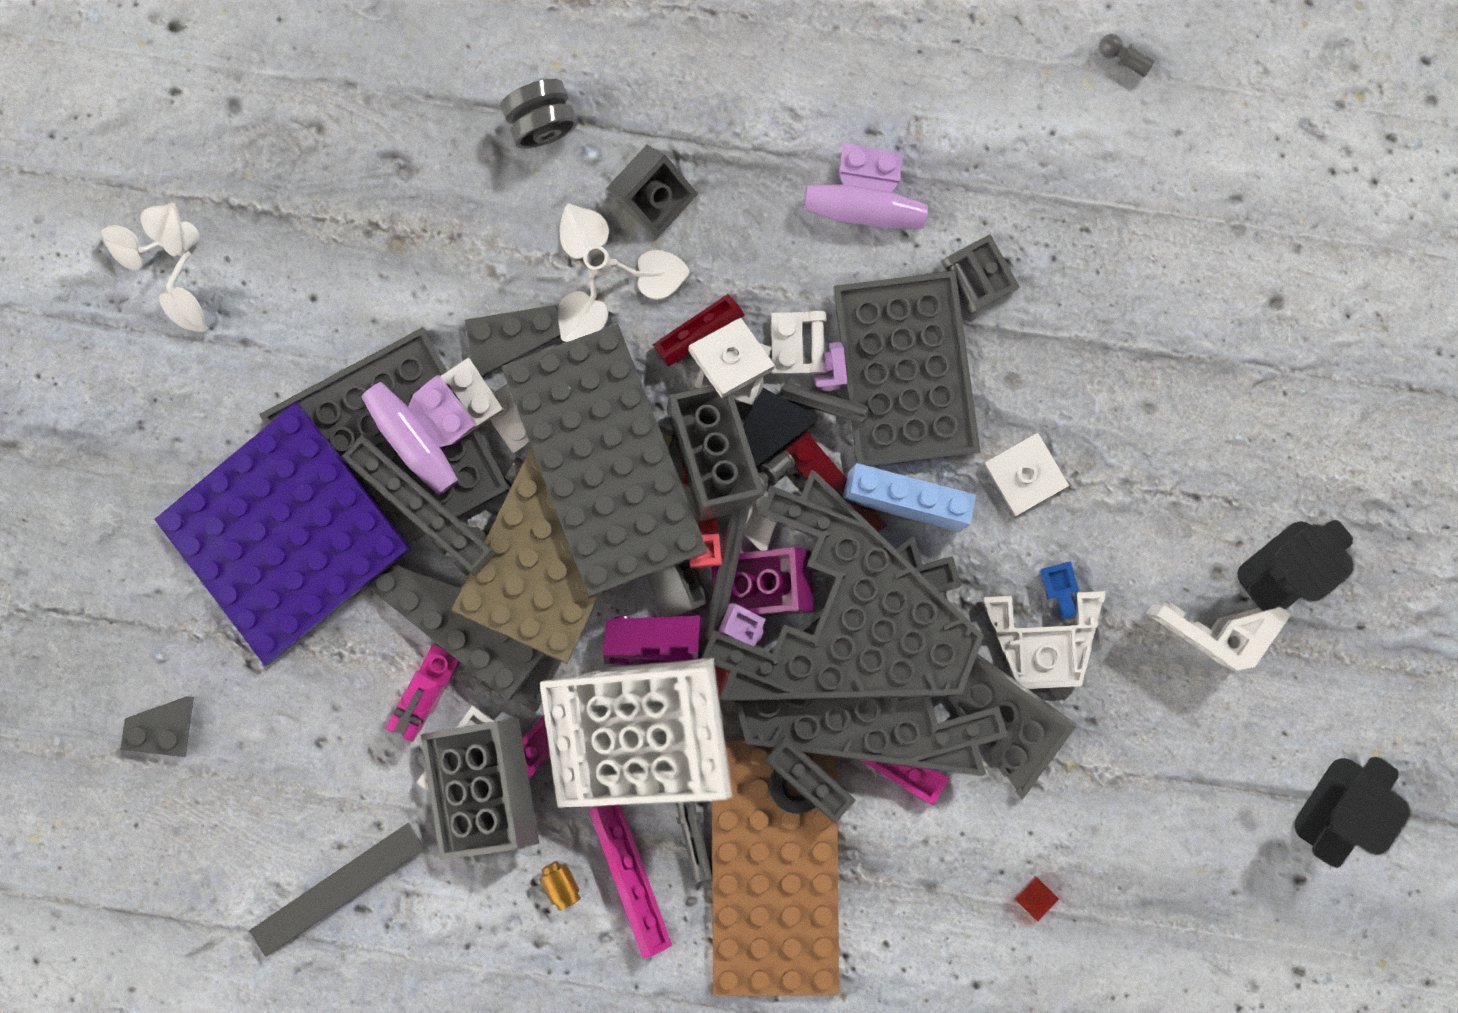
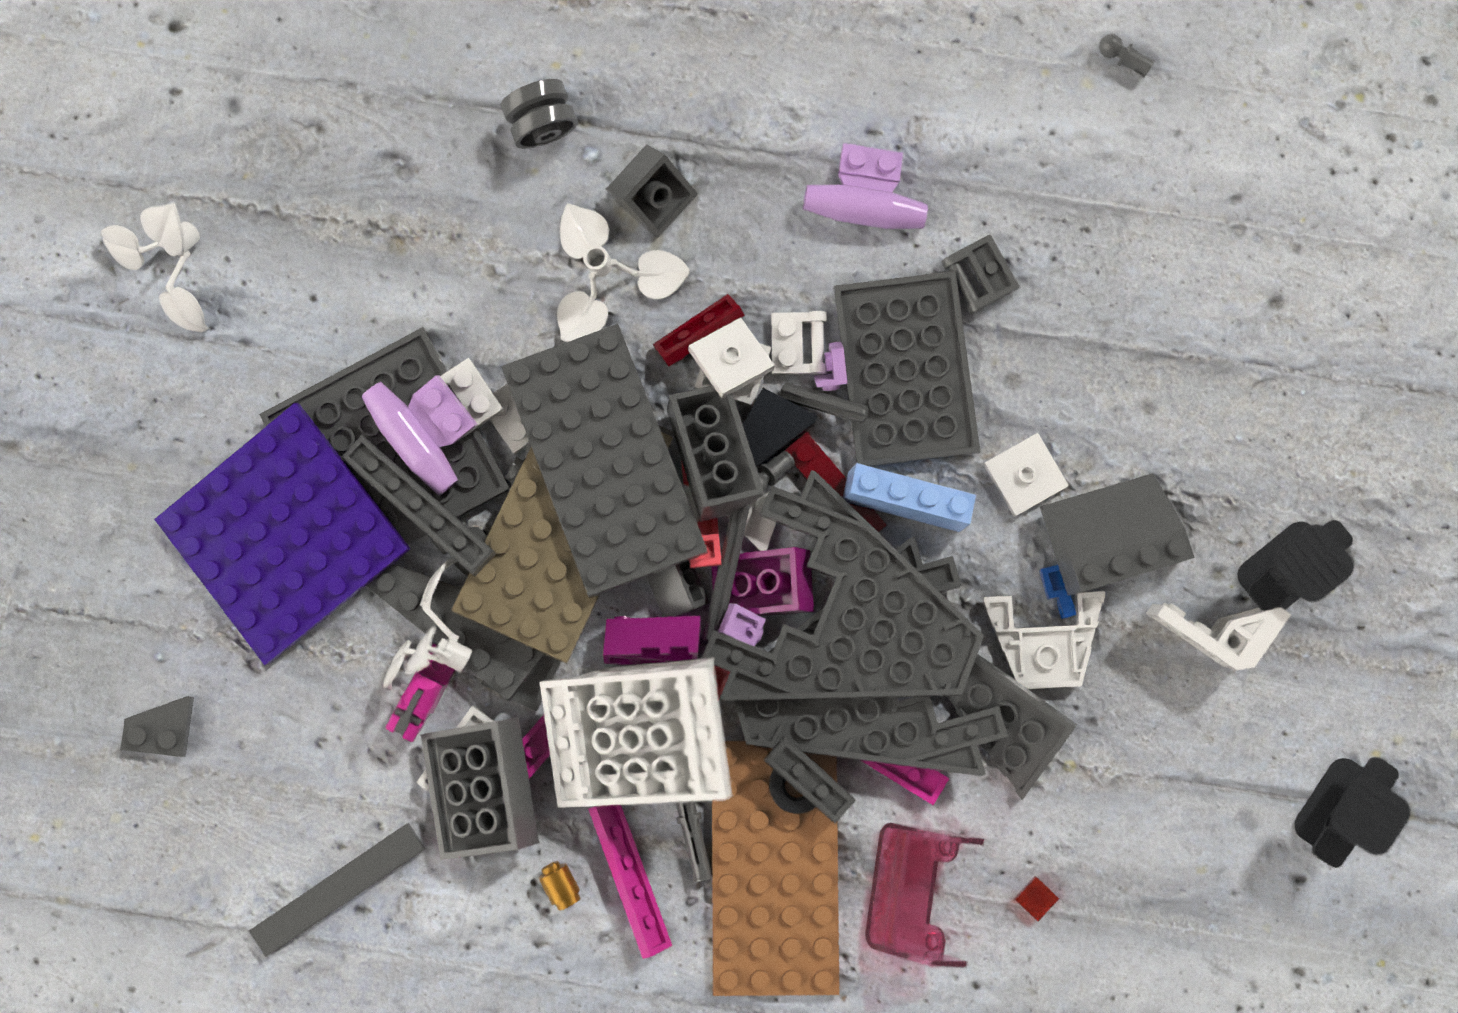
(447, 651): none -> white plant
(507, 336): dark grey wing -> none
(905, 890): none -> clear pink windscreen
(1115, 534): none -> dark grey slope

